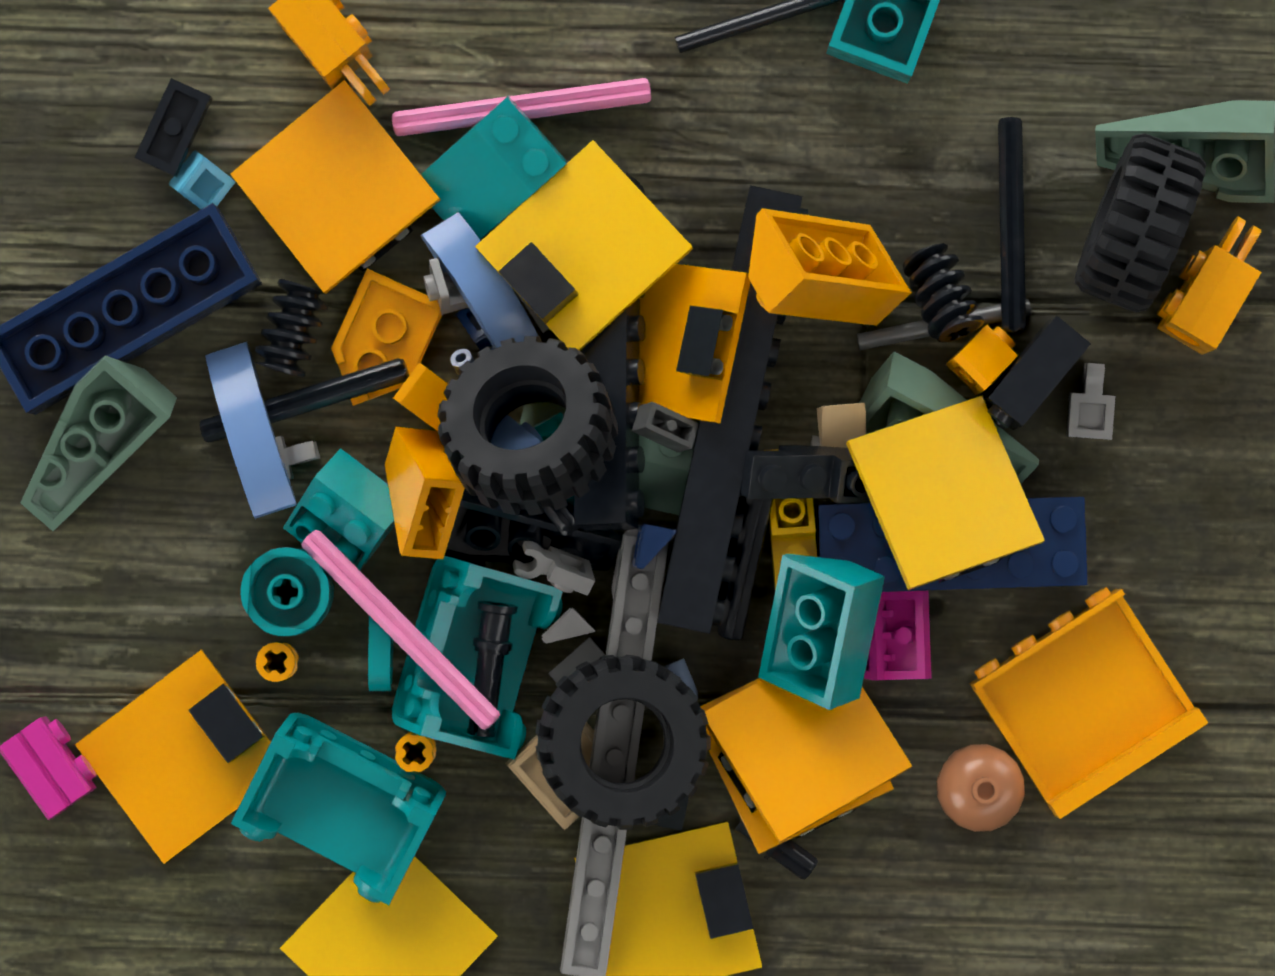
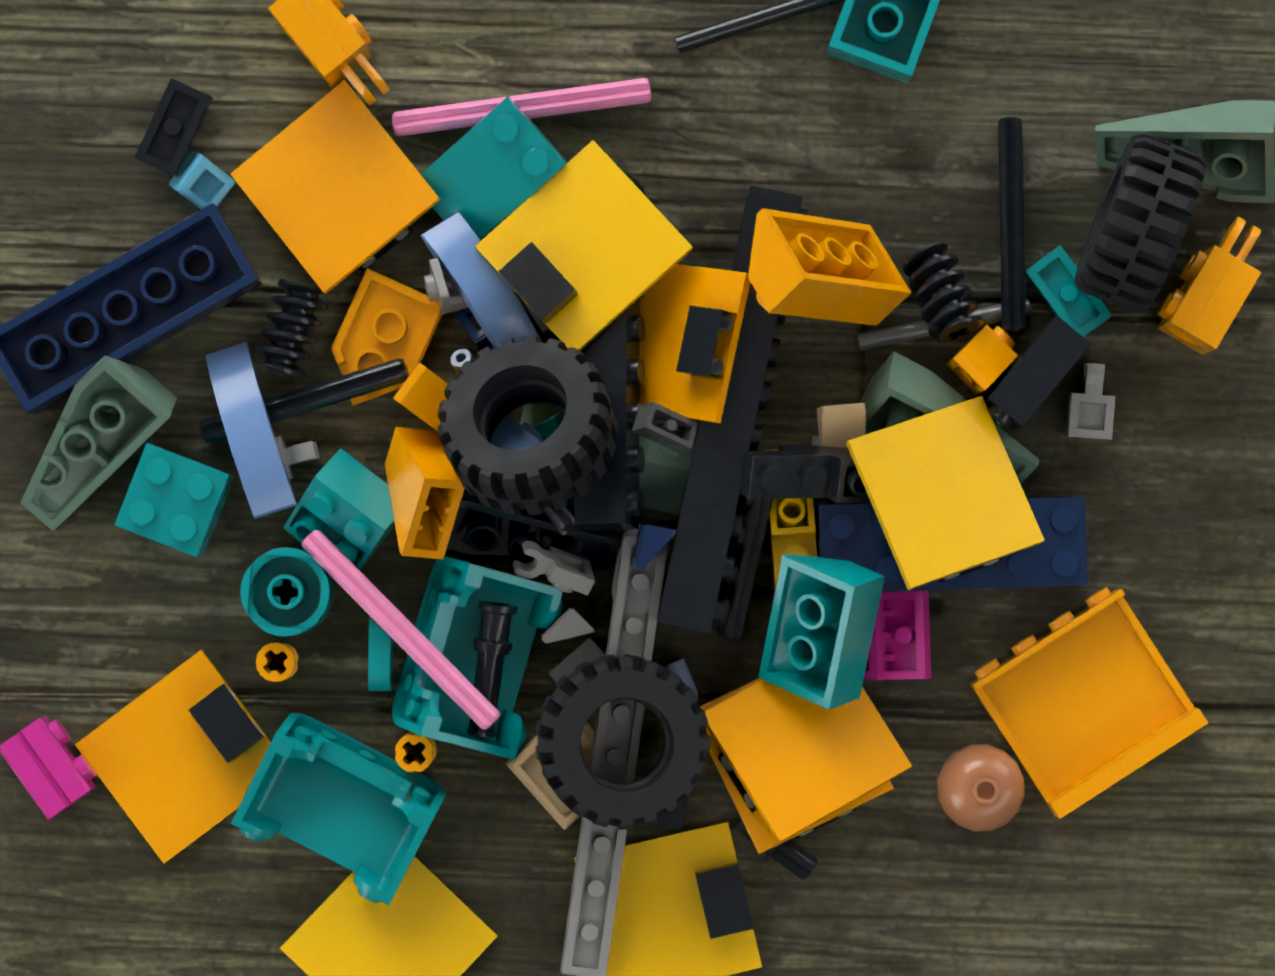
(174, 500): none -> teal brick
(1055, 283): none -> teal plate

